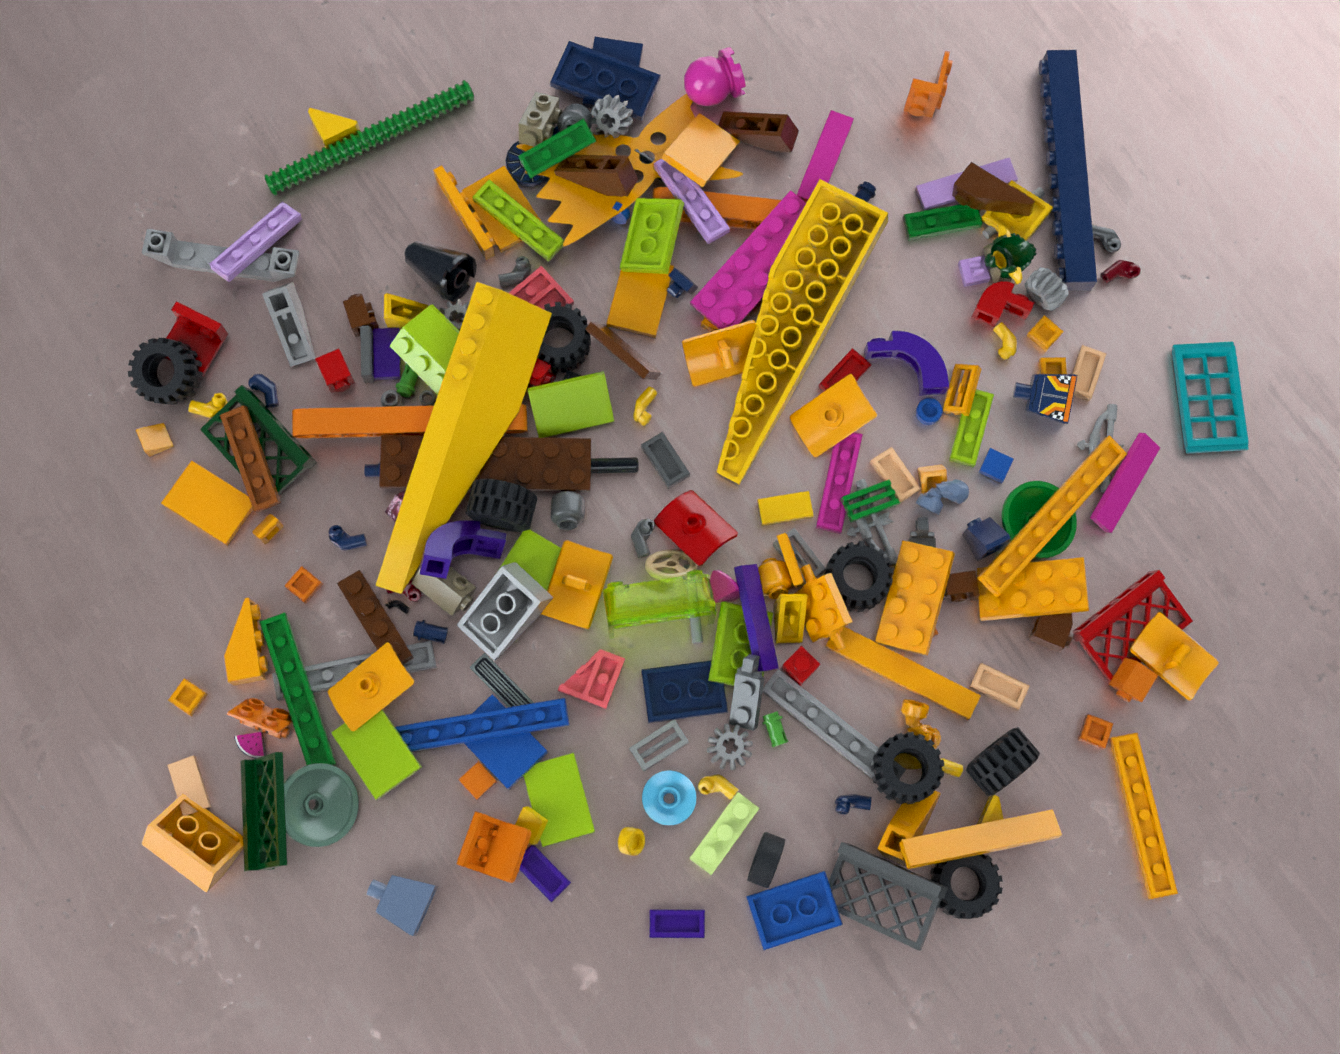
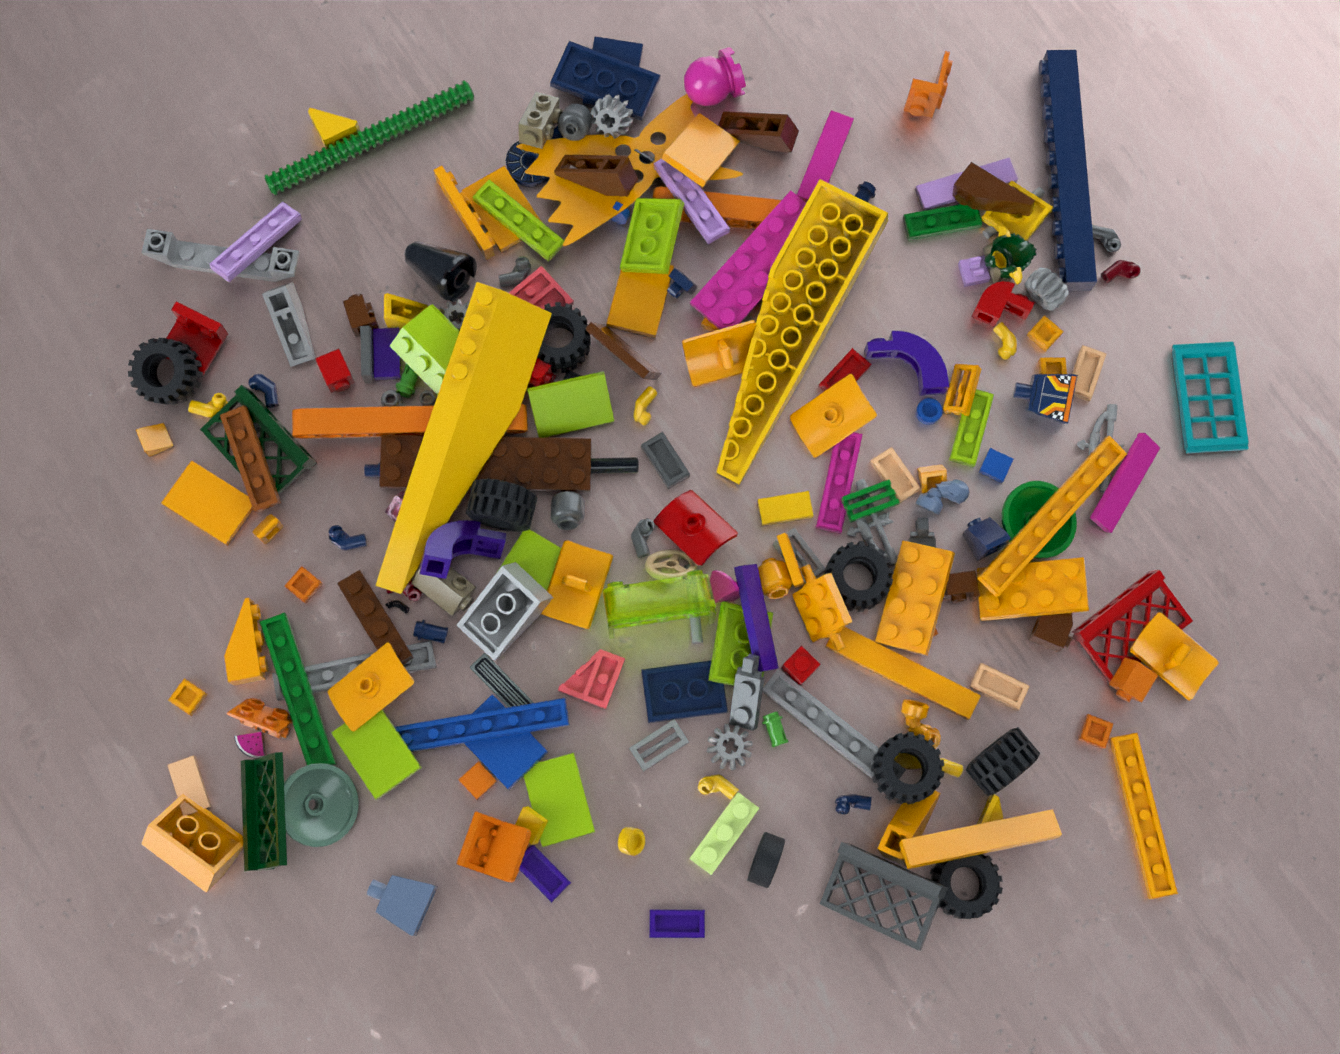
(557, 148): green tile -> none
(669, 783): medium azure dish -> none
(789, 617): yellow slope -> none
(794, 910): blue tile -> none

